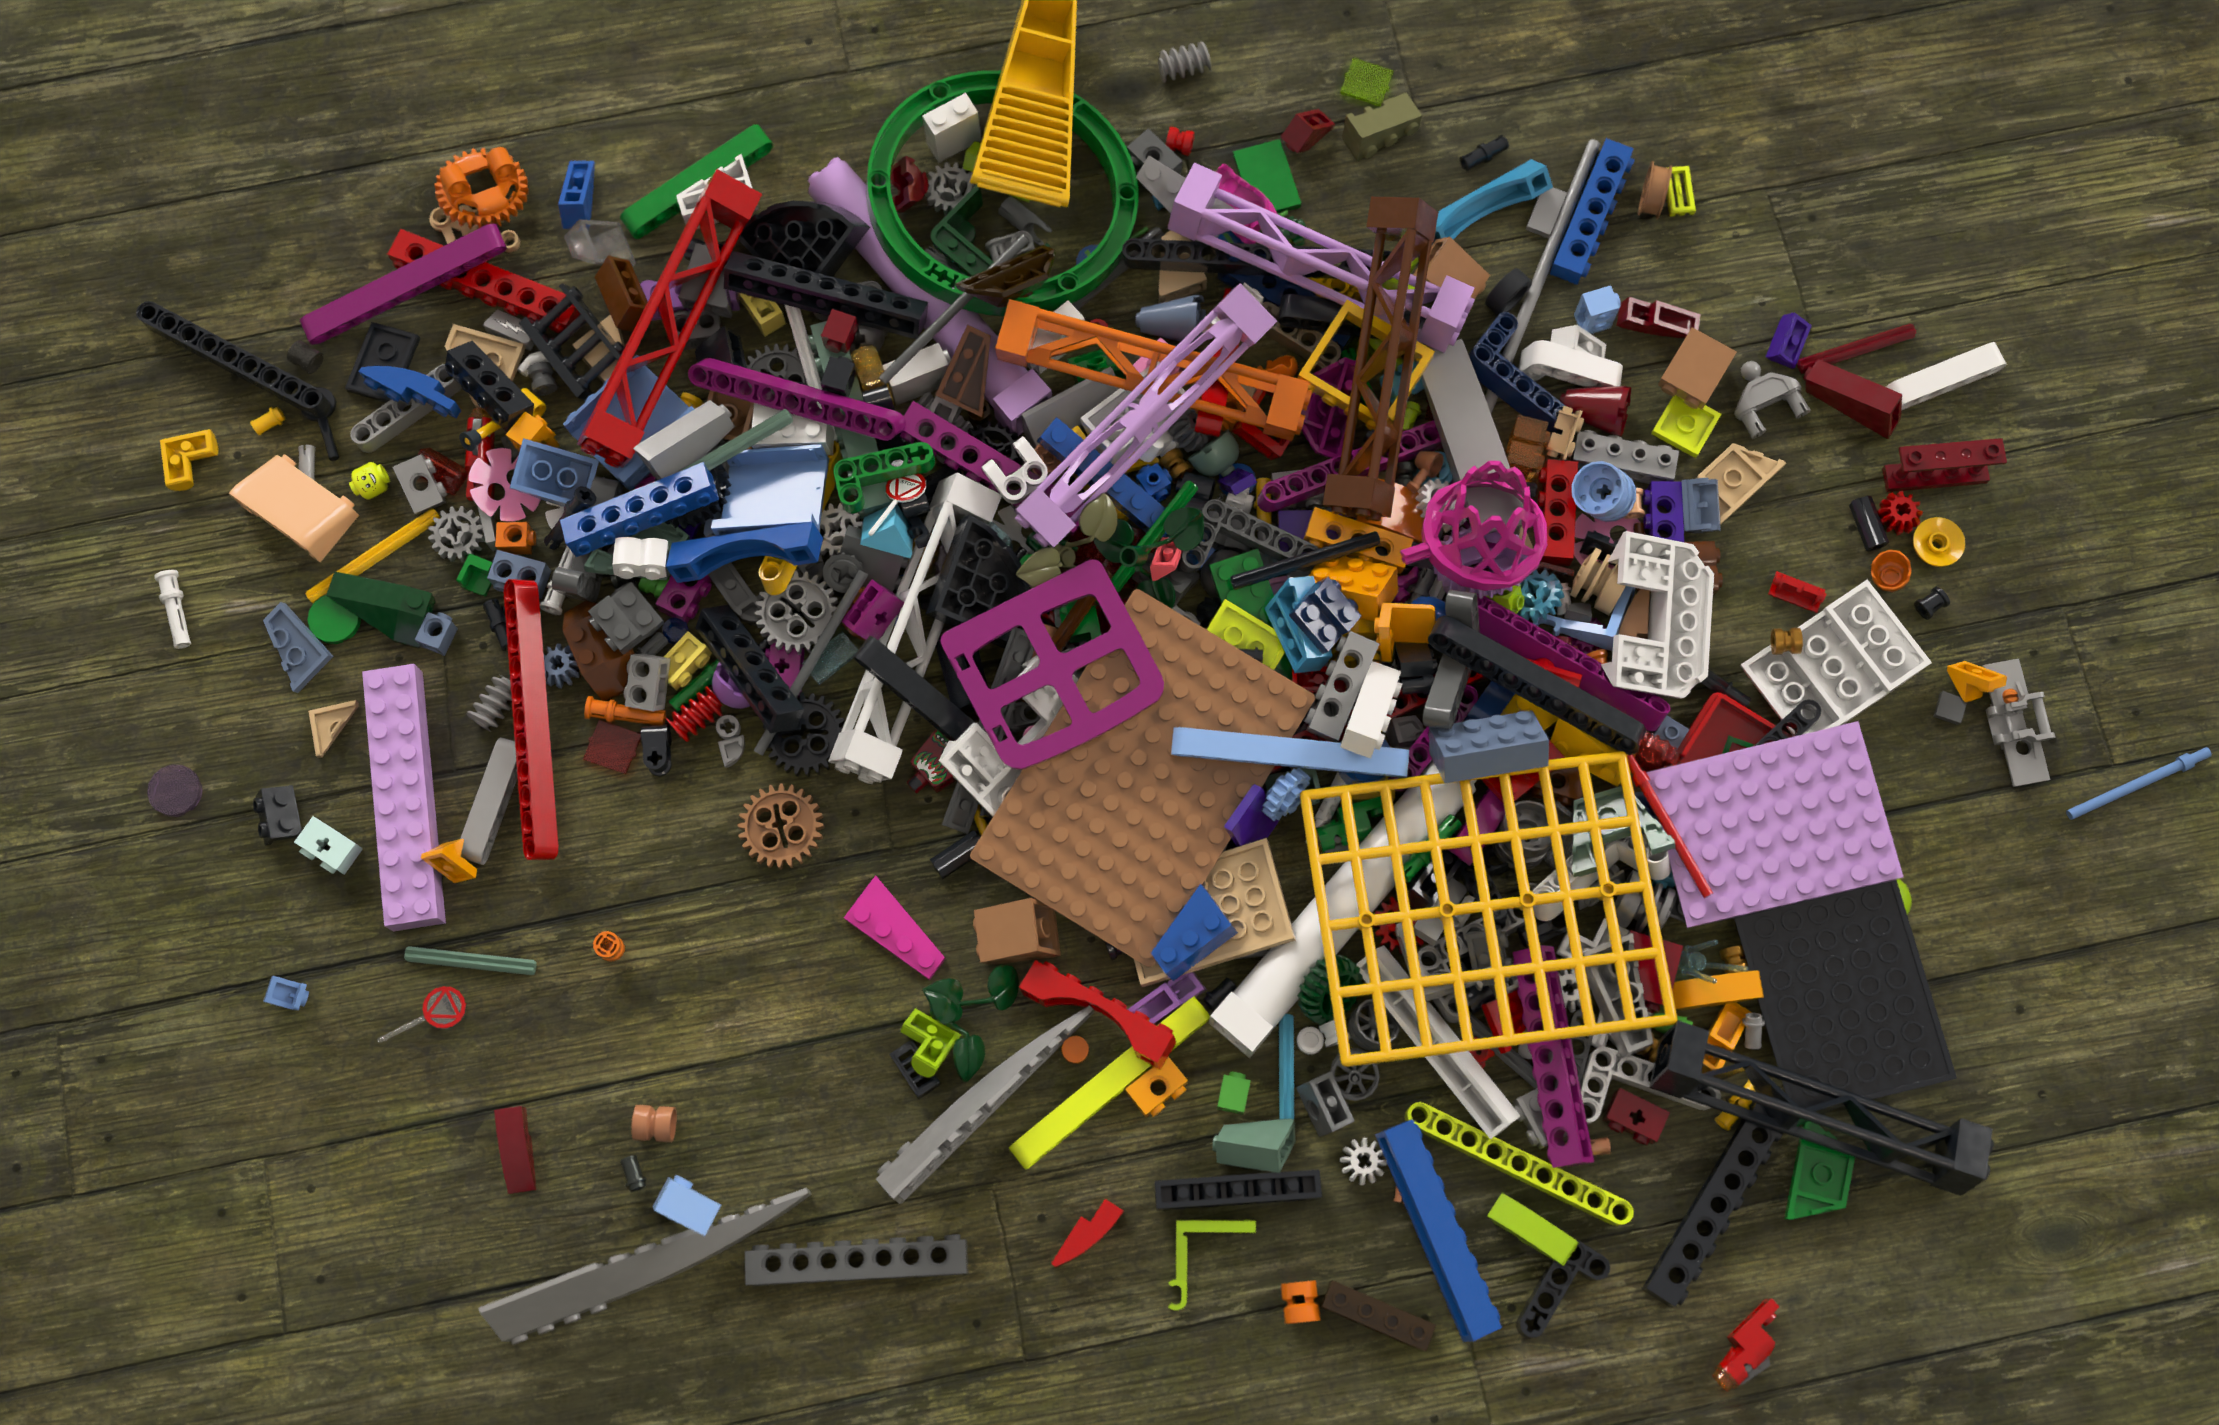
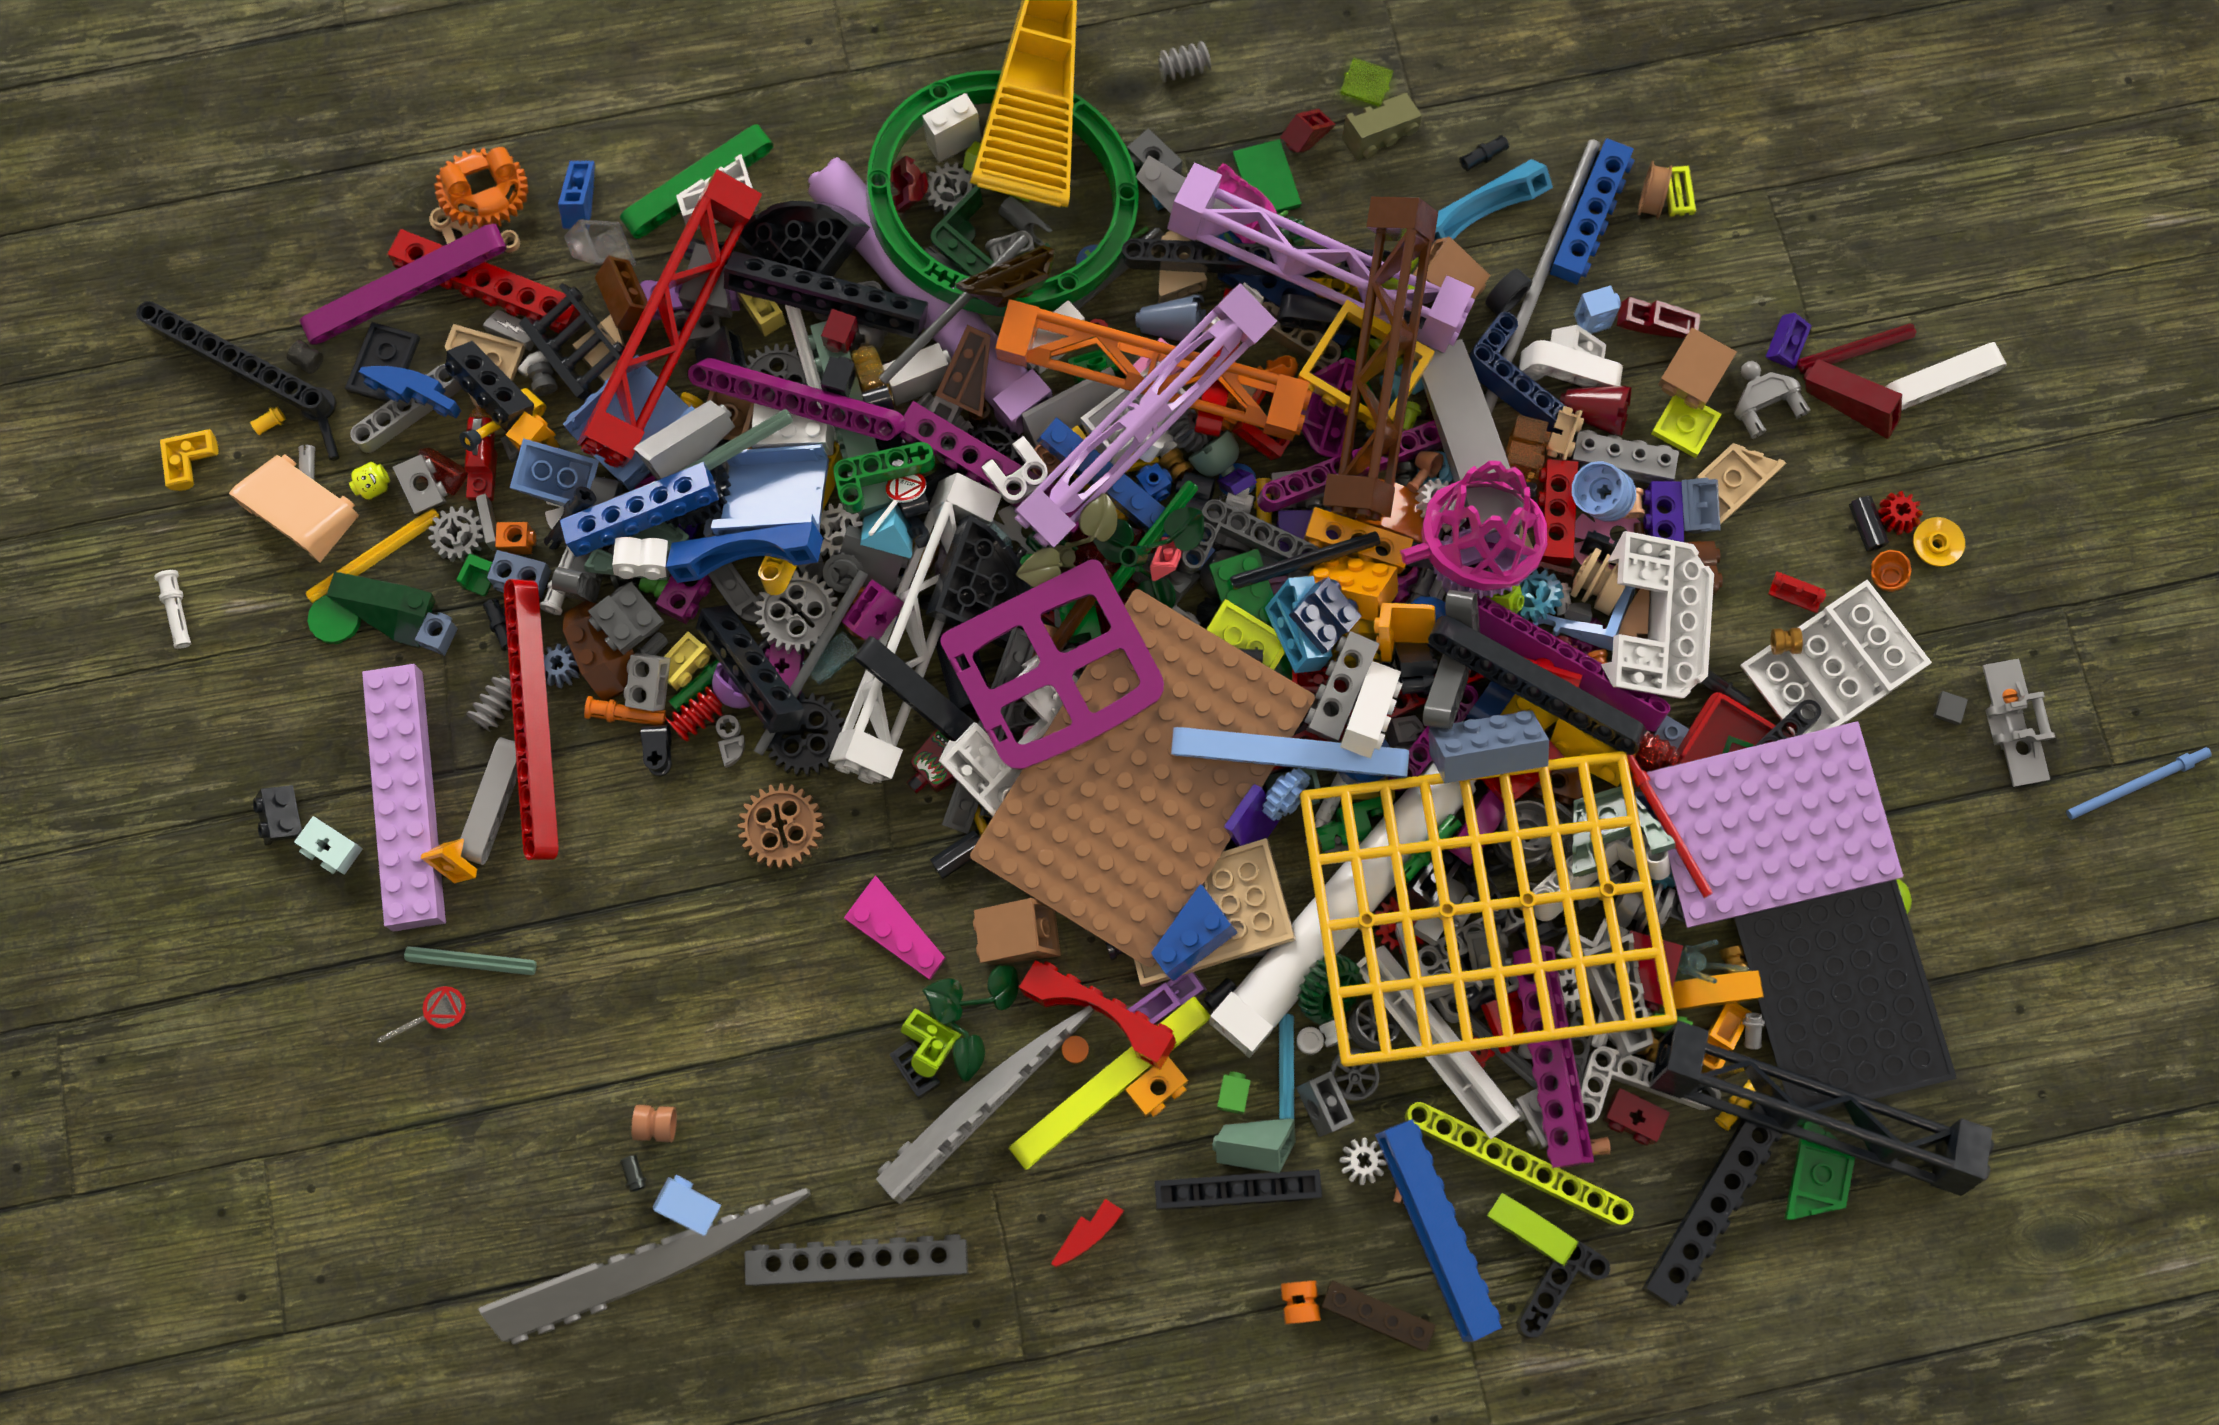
(174, 790): clear purple tile -> none
(286, 993): medium blue bracket -> none
(298, 647): sand blue wing -> none
(328, 723): tan tile -> none
(496, 473): bright pink piece -> none
(515, 1149): dark red slope -> none
(612, 747): clear red piece -> none
(613, 948): orange wheel -> none
(674, 629): clear blue tile -> none
(1181, 141): red wheel -> none
(1191, 1225): lime hinge -> none
(1546, 212): light grey tile -> none
(1750, 1349): red plate -> none
(1932, 603): black bush -> none
(1944, 465): dark red fence -> none
(1974, 680): light orange slope -> none

